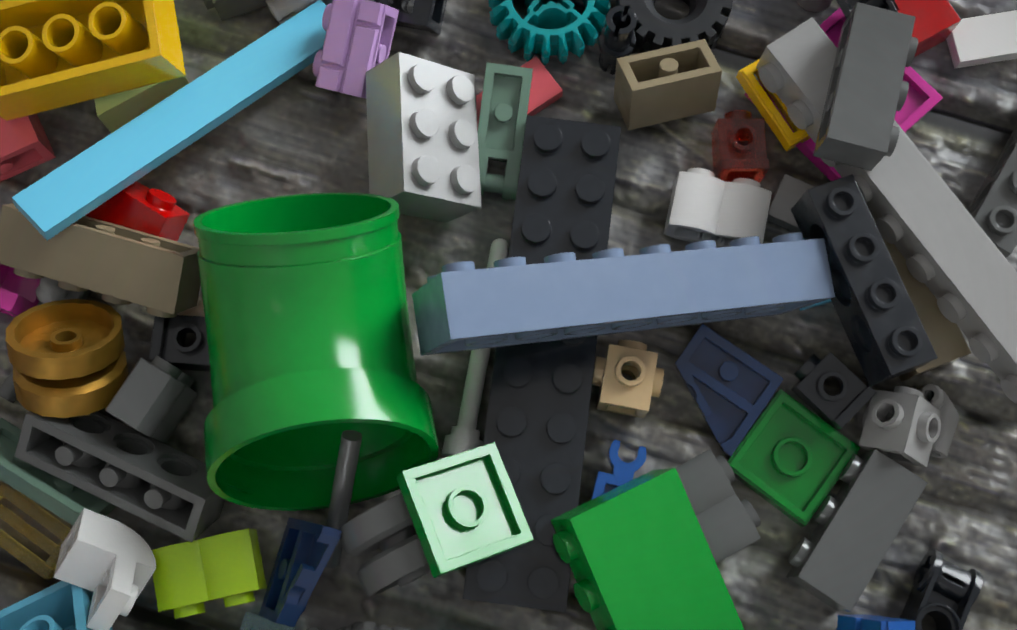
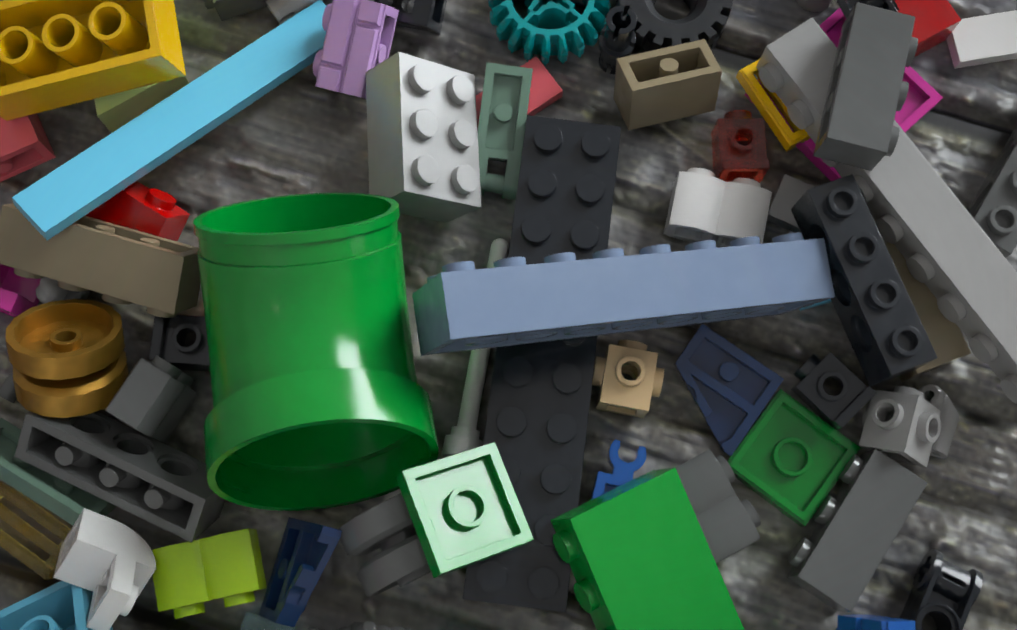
(343, 487): dark grey bar -> none

